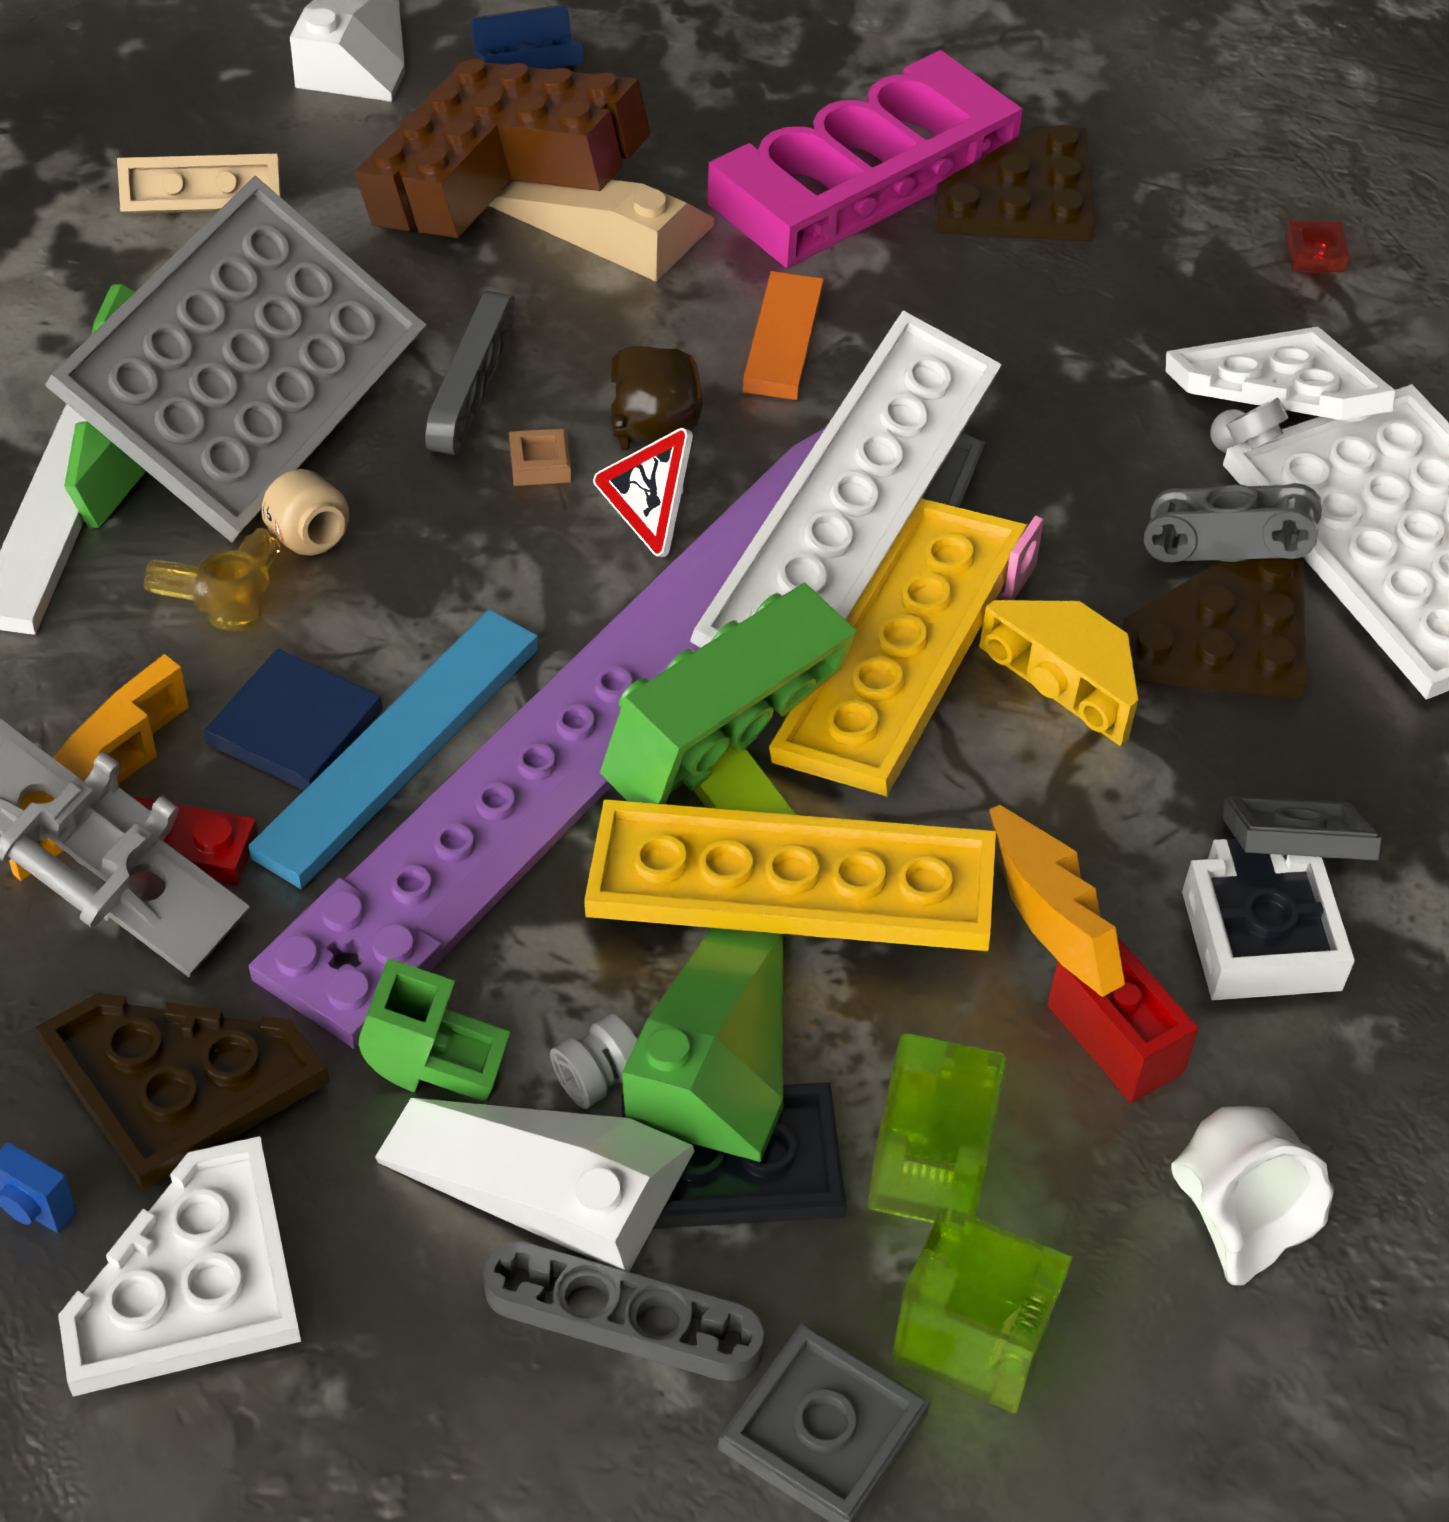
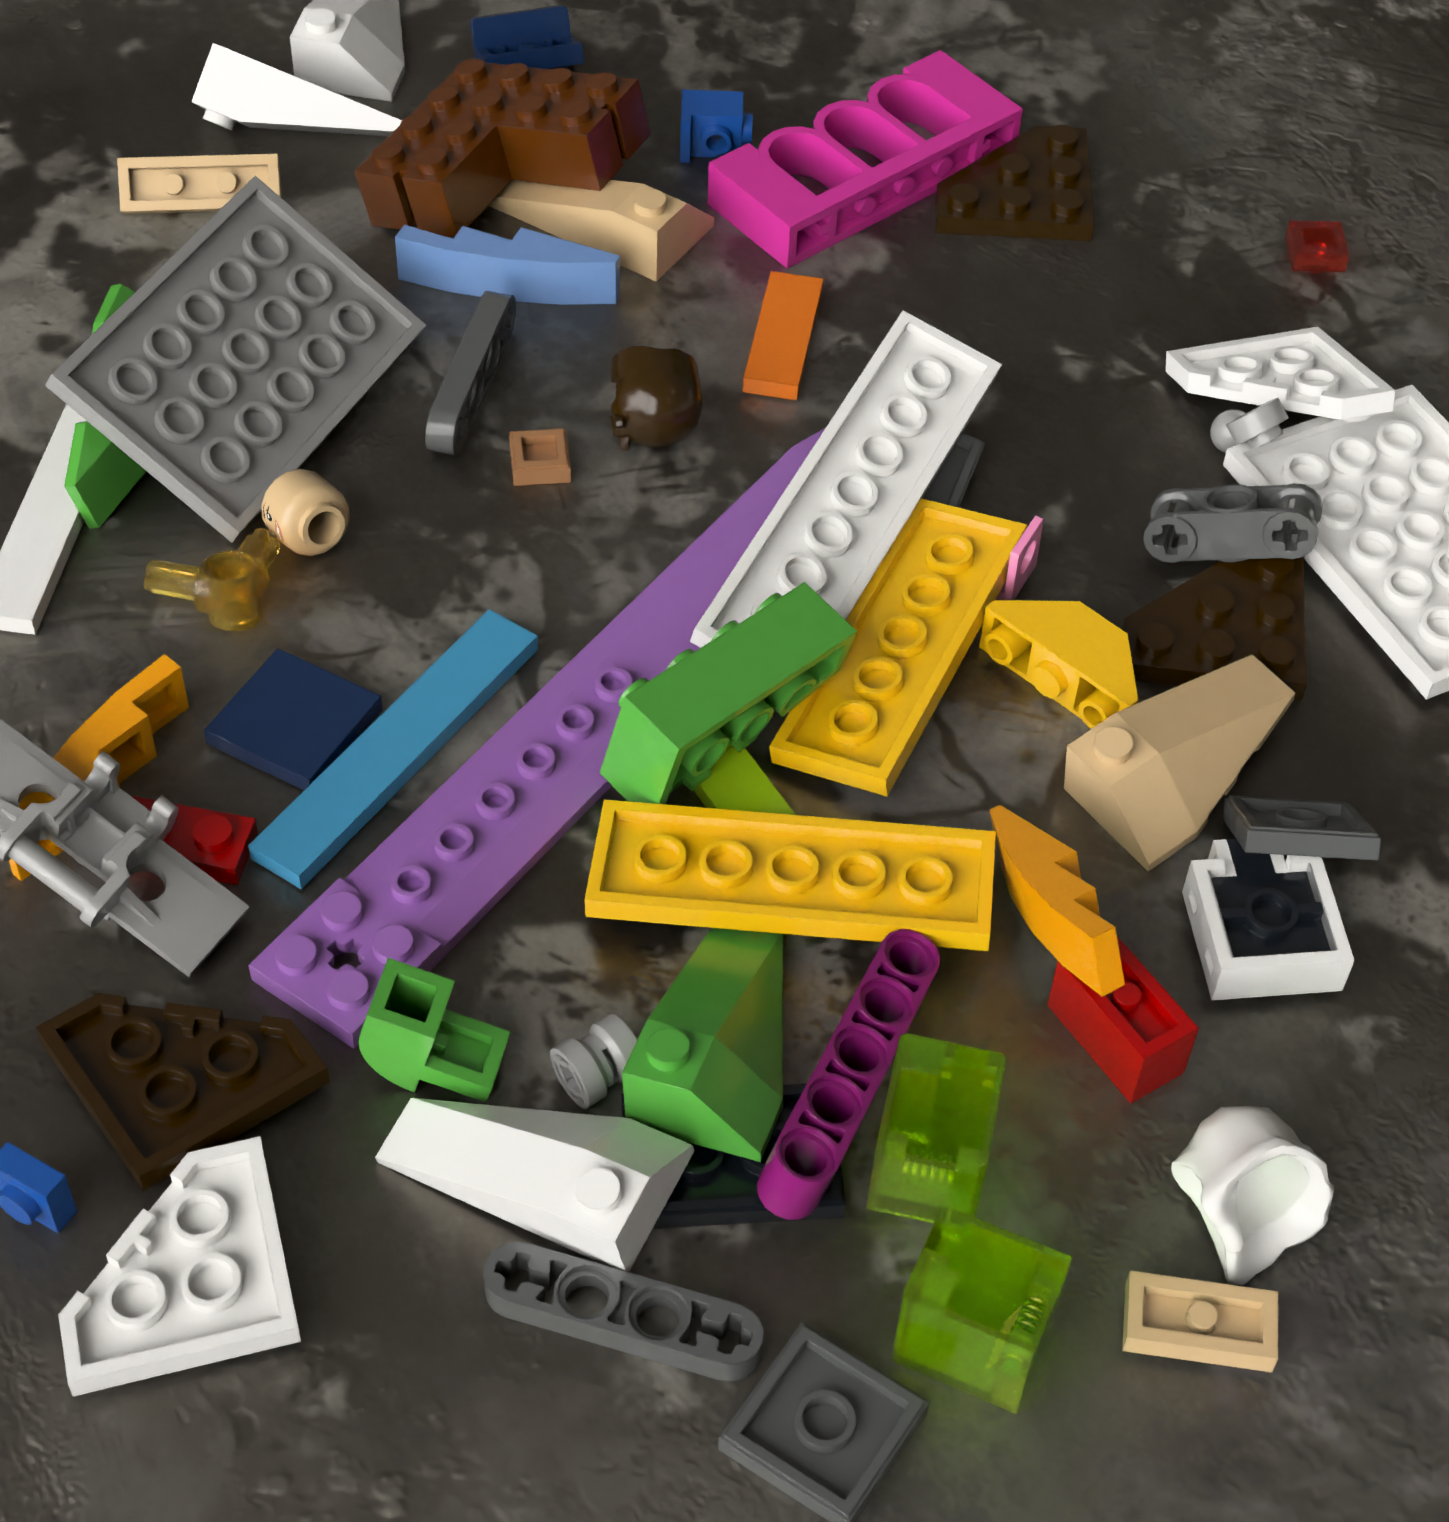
(266, 98): none -> white wedge
(528, 266): none -> medium blue slope
(649, 487): piece -> none
(713, 123): none -> blue brick
(847, 1075): none -> magenta beam
(1171, 758): none -> tan wedge
(1201, 1321): none -> tan plate

